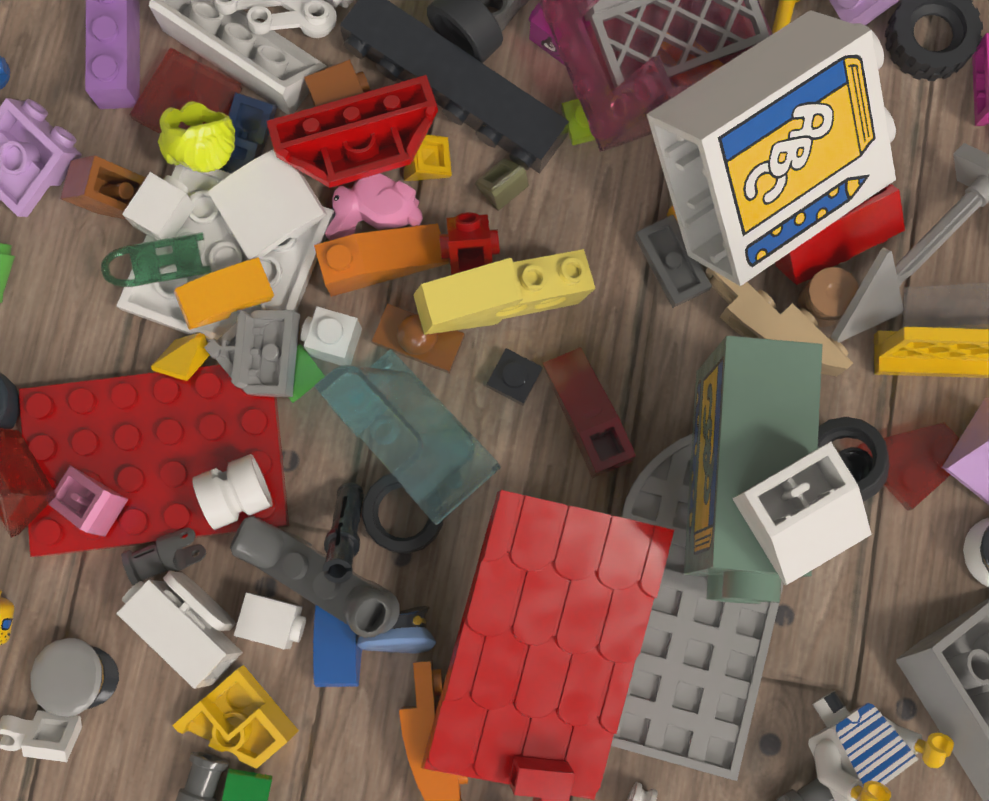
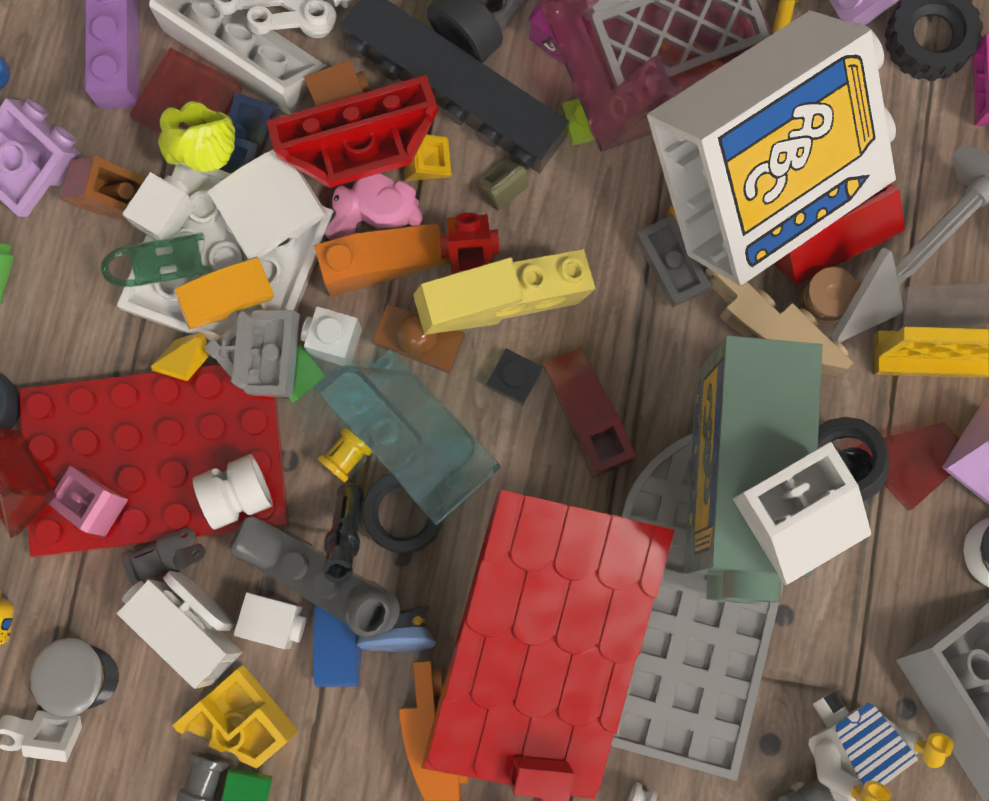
(344, 454): none -> yellow bush

